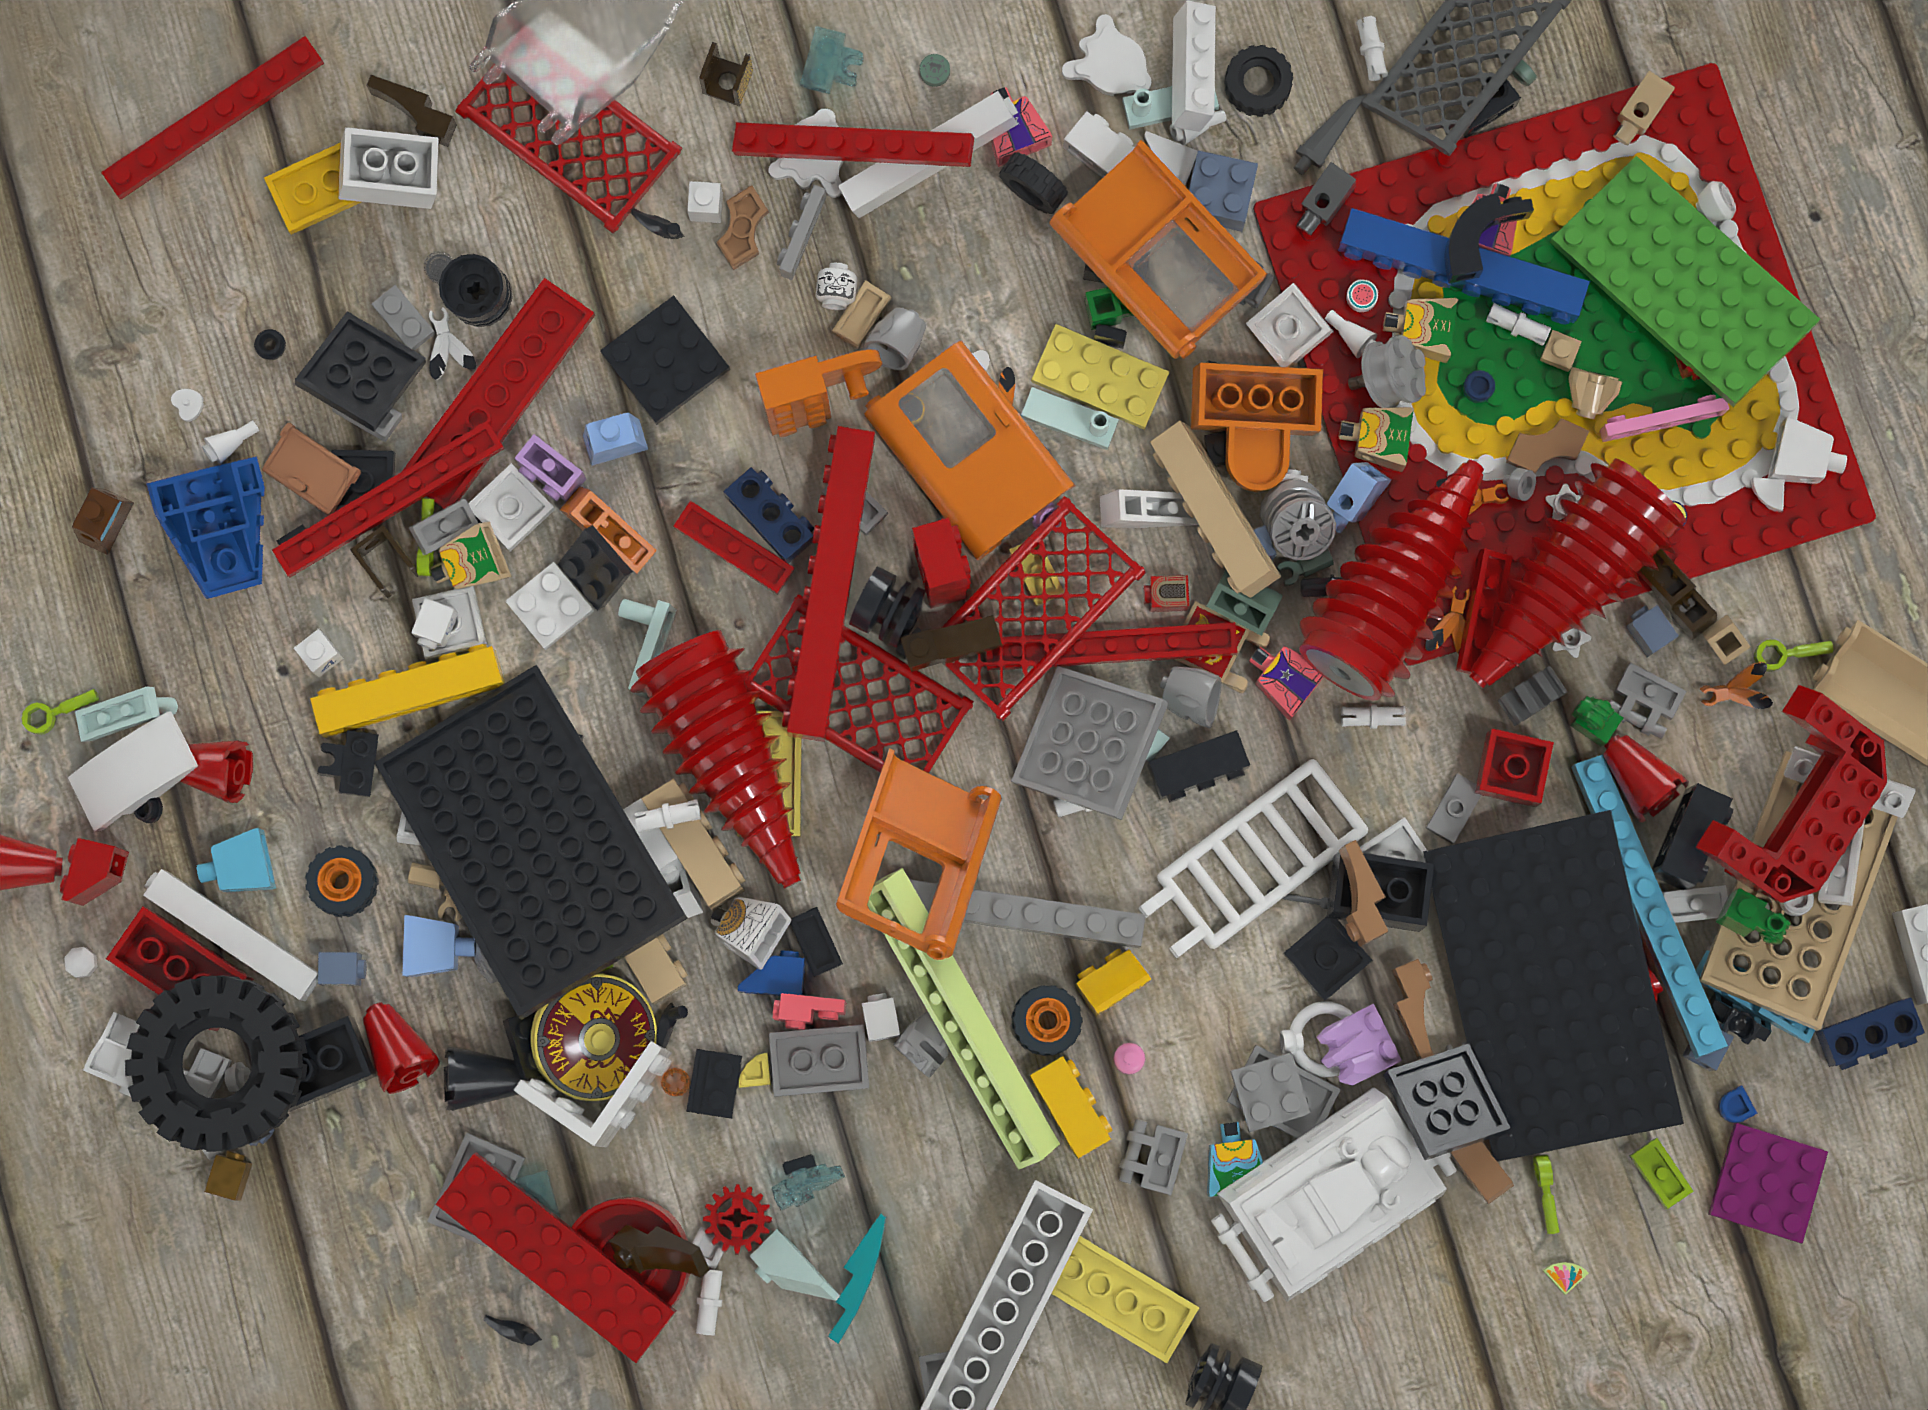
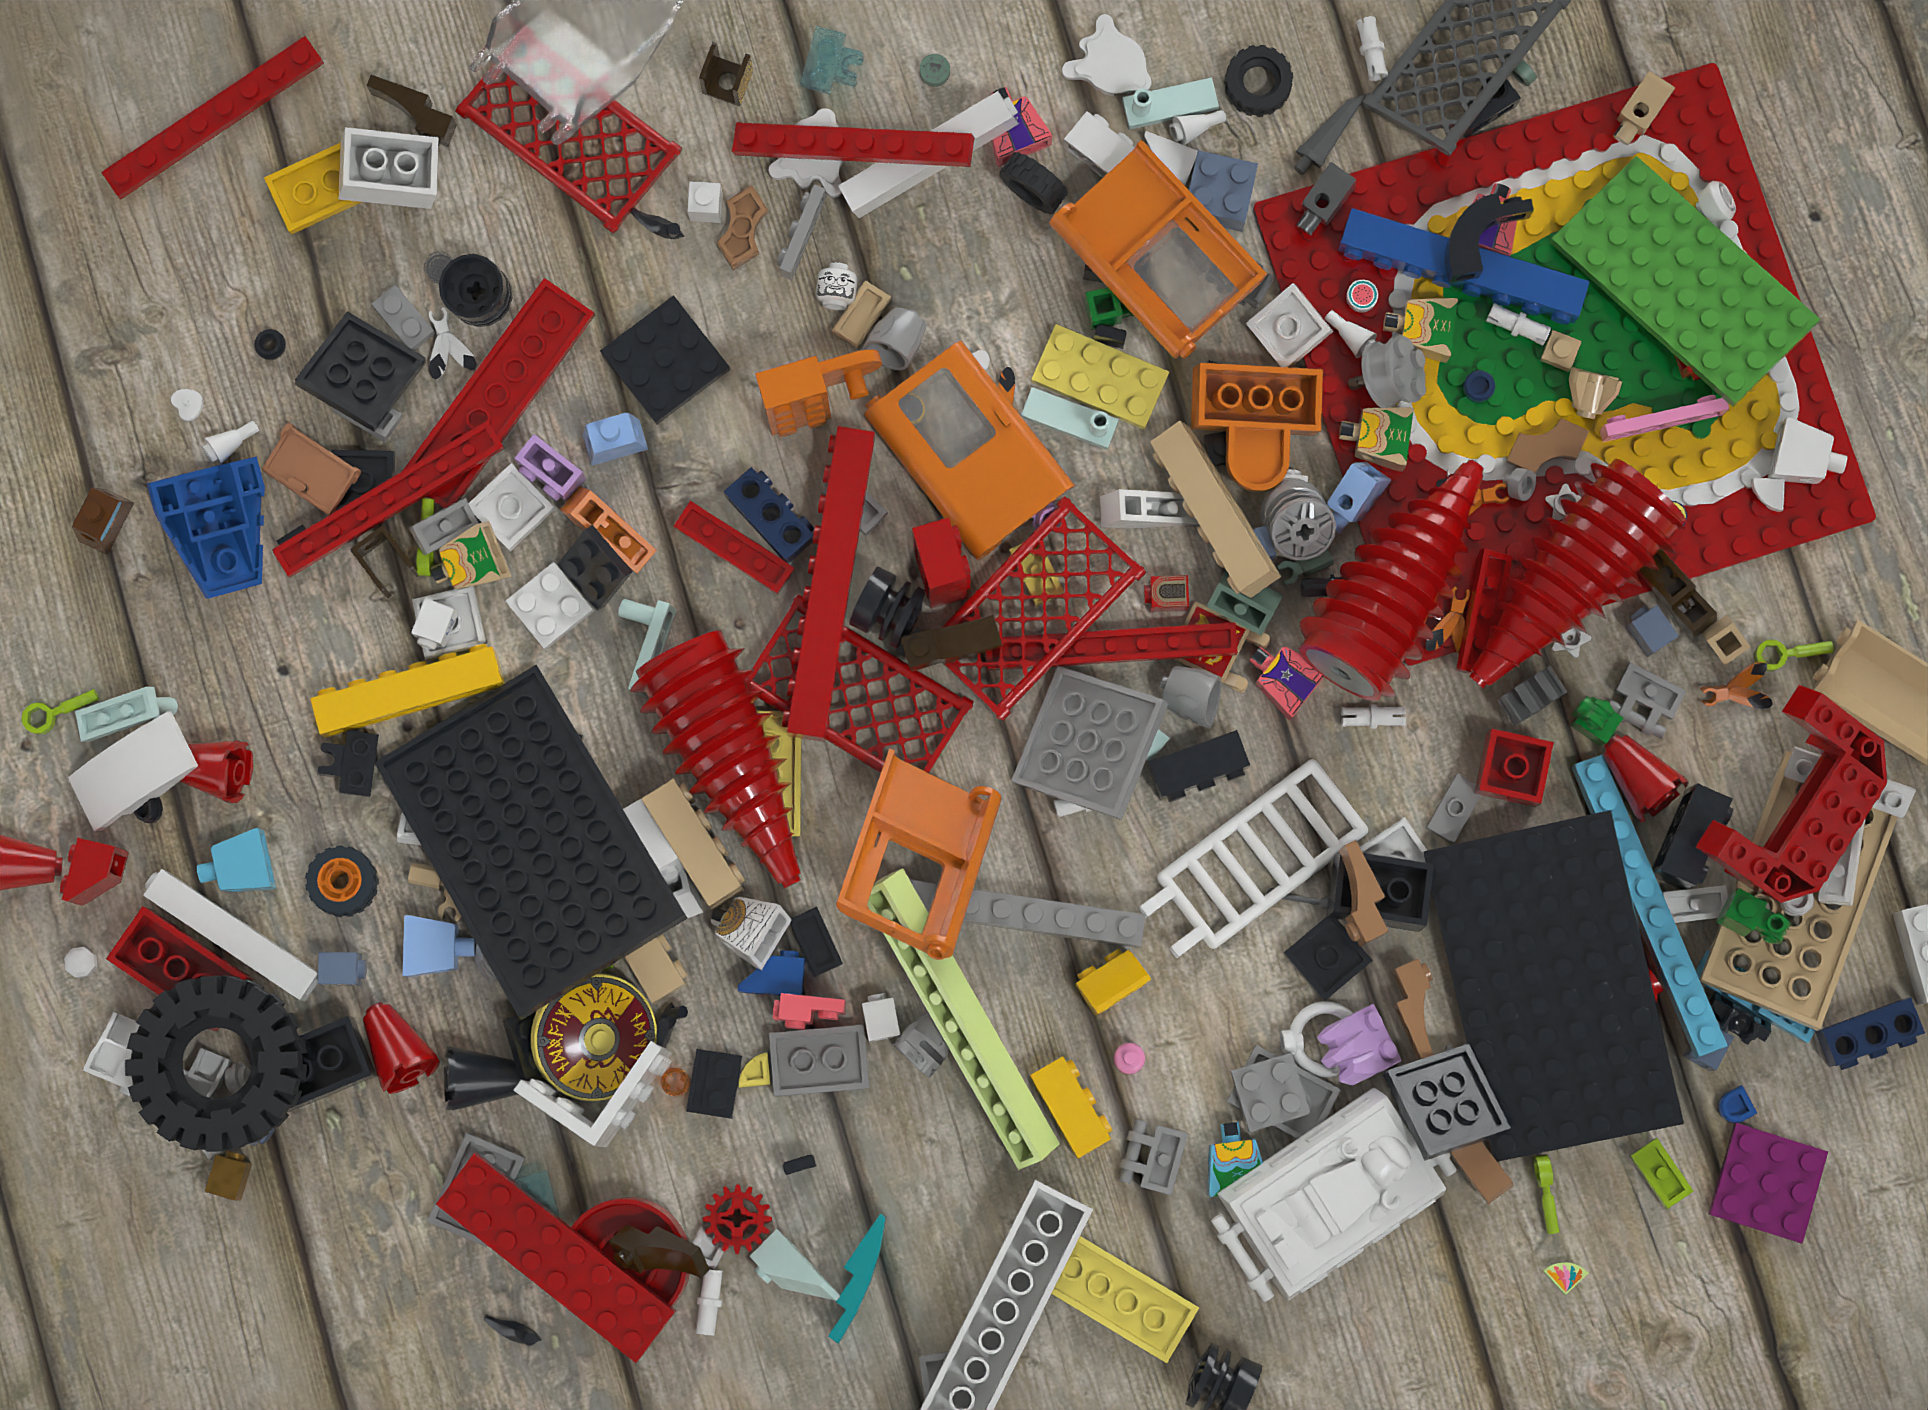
(318, 653): white brick -> none
(667, 816): white pin -> none
(803, 1183): clear light blue plate -> none
(1026, 1020): black wheel -> none
(1193, 66): white brick -> none

